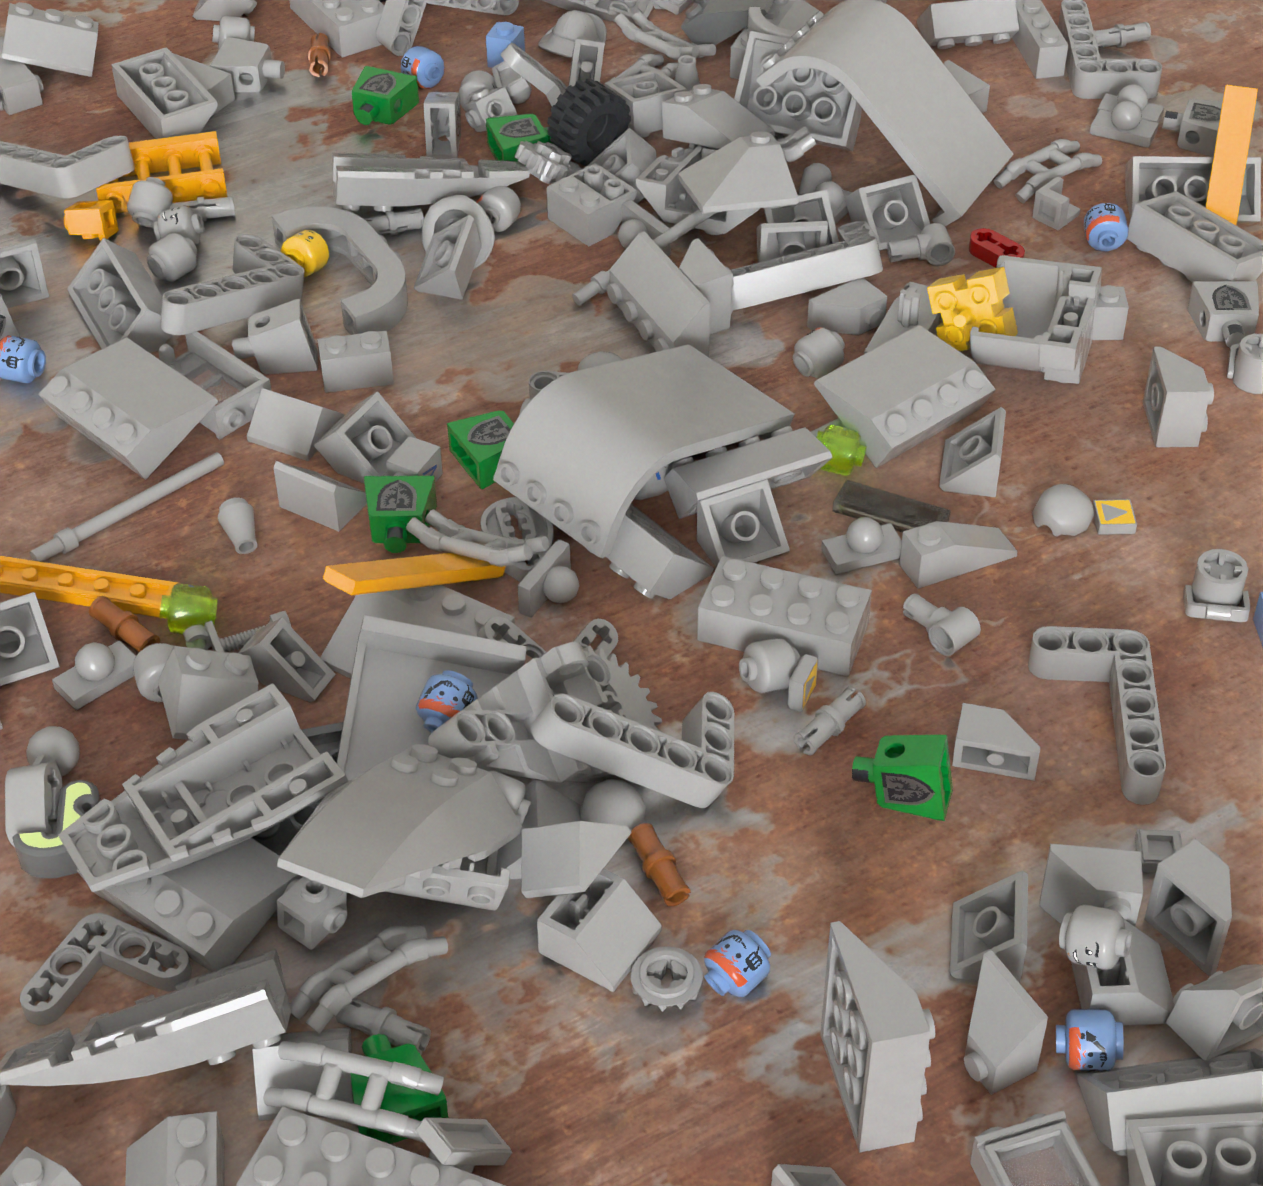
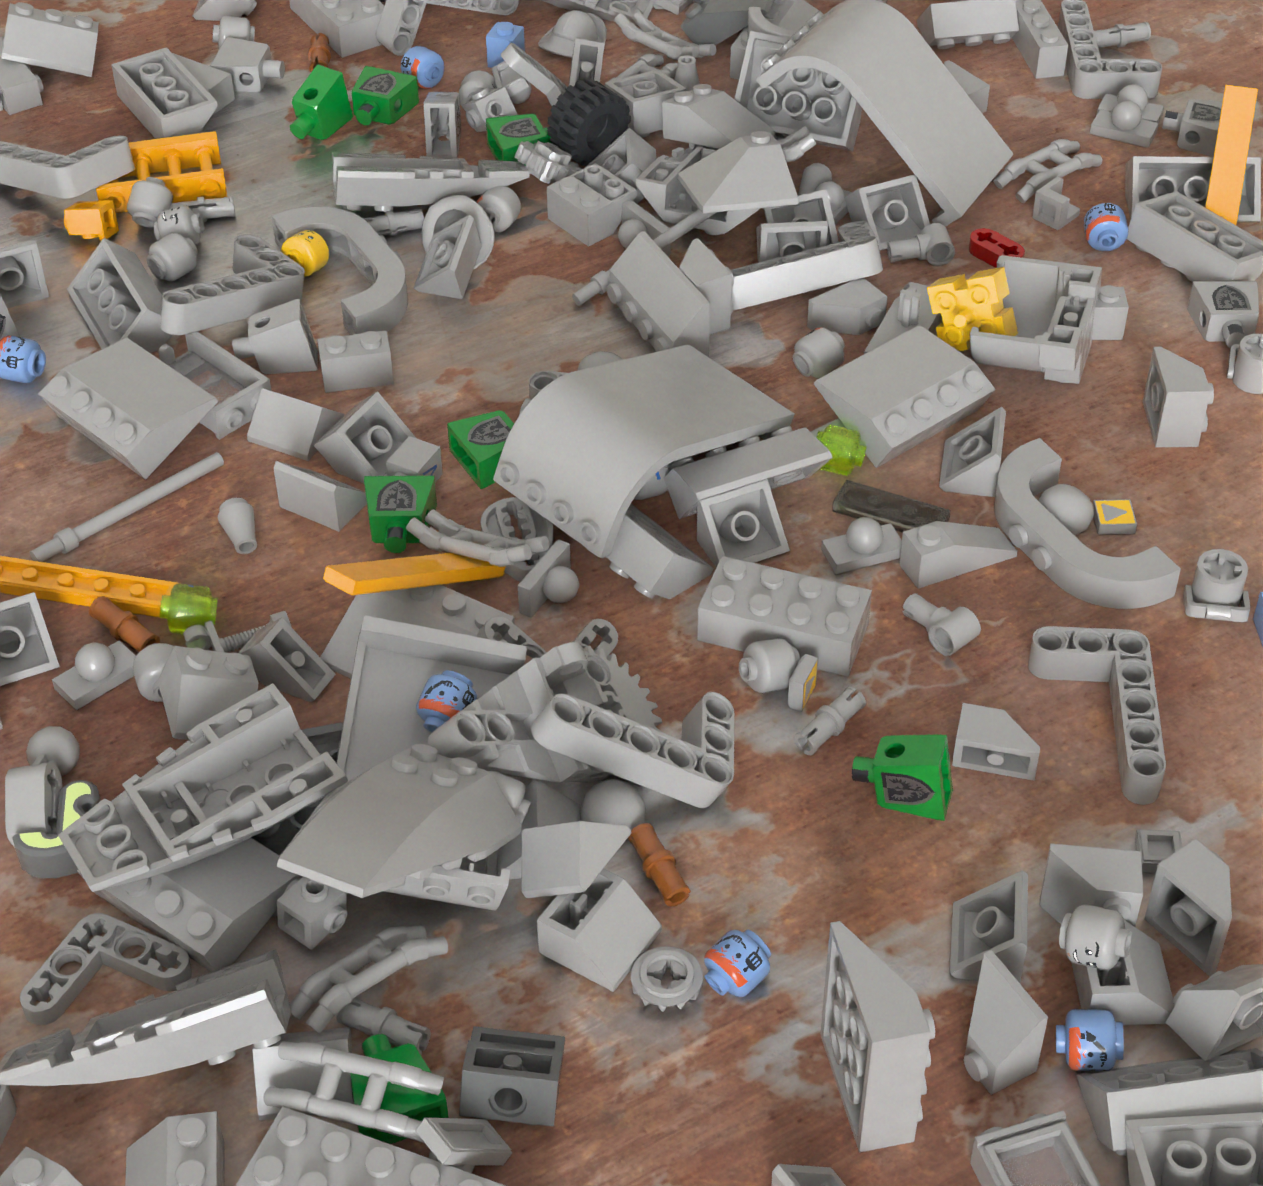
(321, 104): none -> green torso
(511, 1076): none -> dark grey brick
(1085, 574): none -> light grey arch

